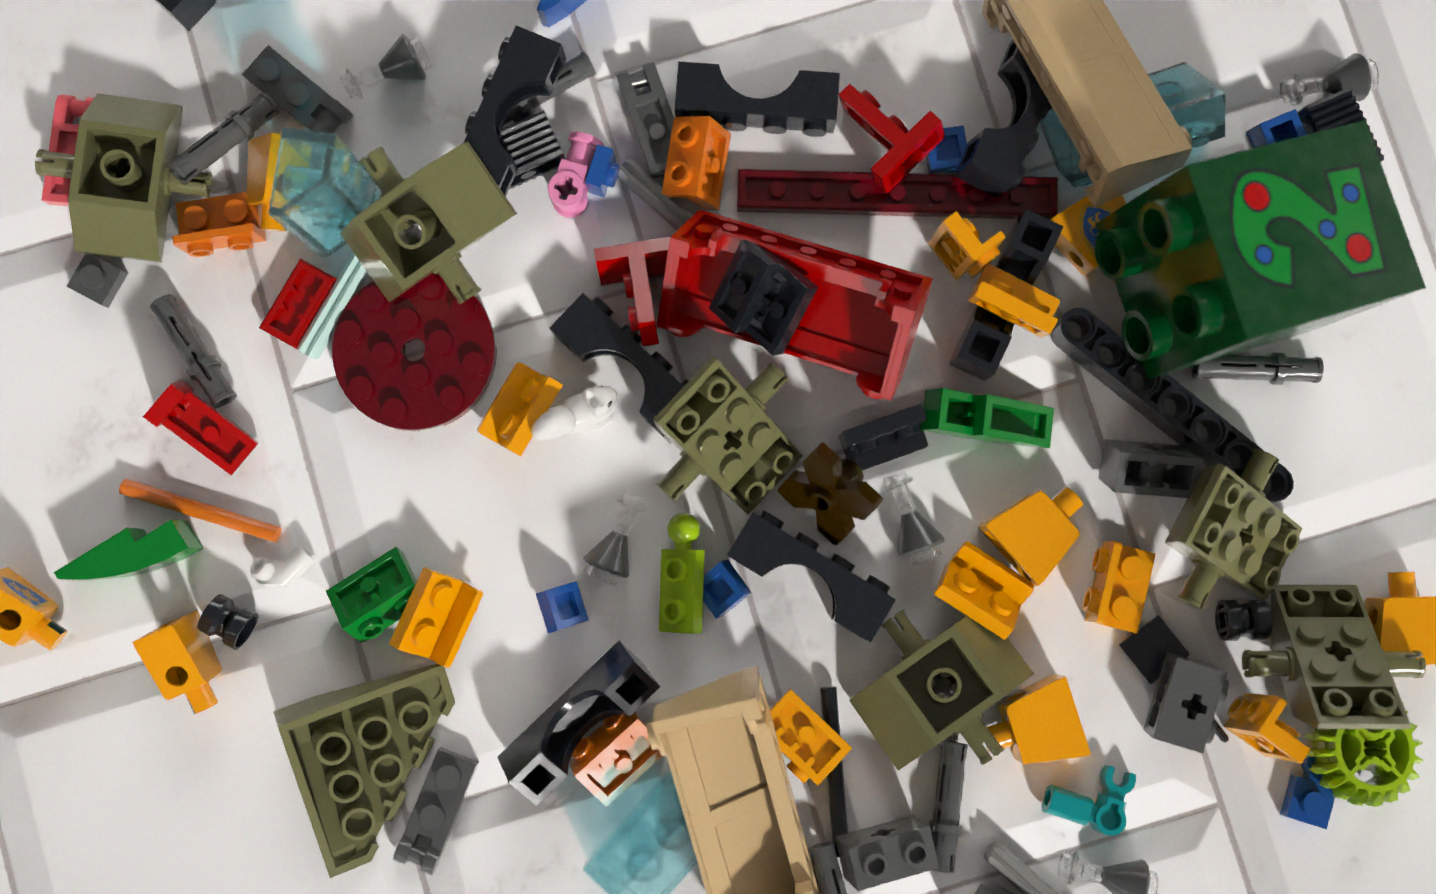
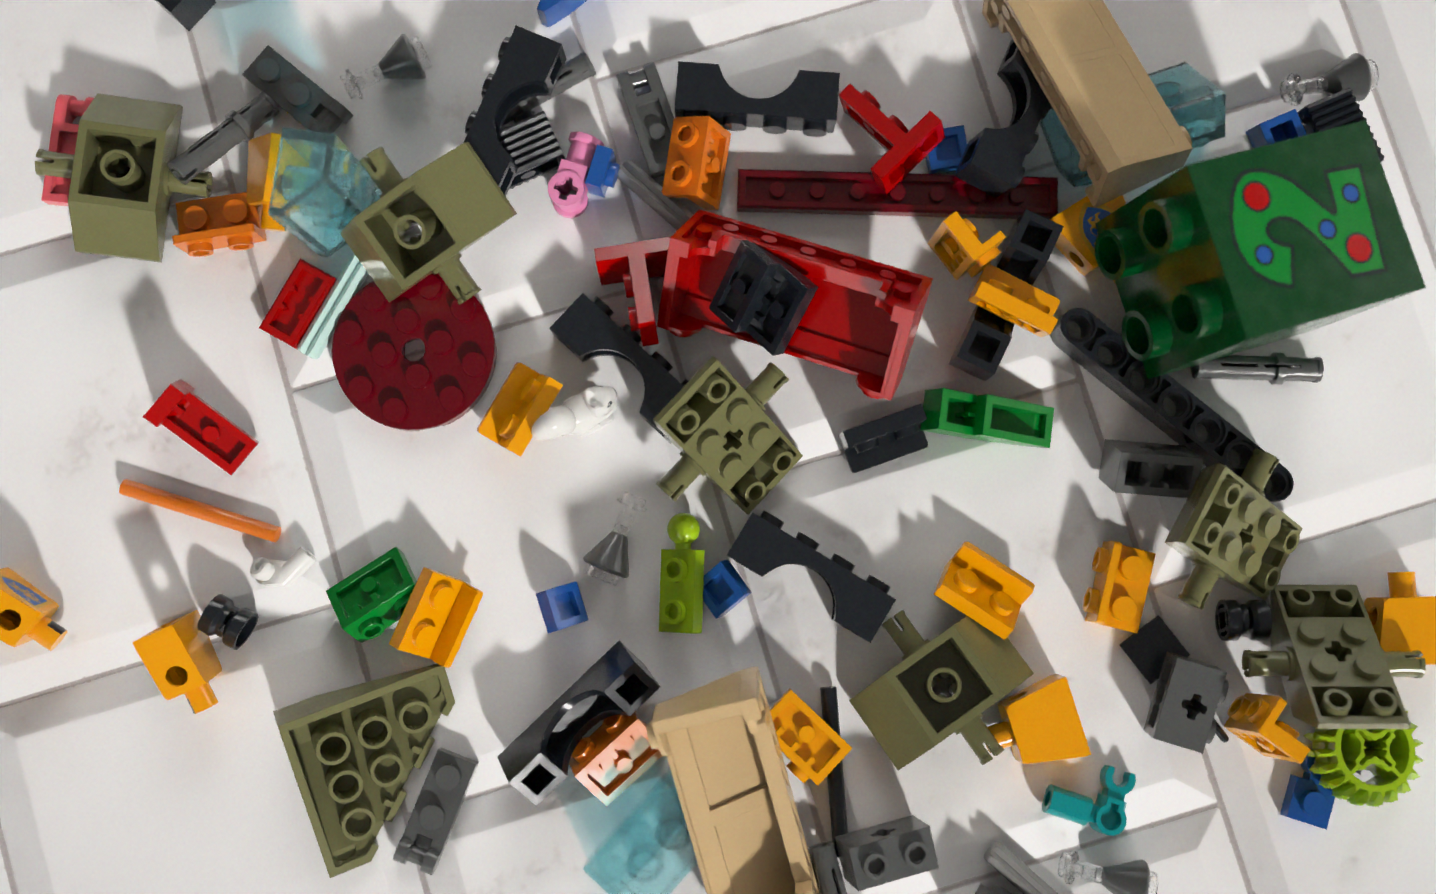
(97, 280): dark grey plate -> none
(134, 553): green slope -> none
(169, 314): dark grey pin -> none
(833, 490): dark brown plant -> none
(917, 536): piece -> none
(948, 797): dark grey pin -> none
(1035, 532): light orange torso -> none

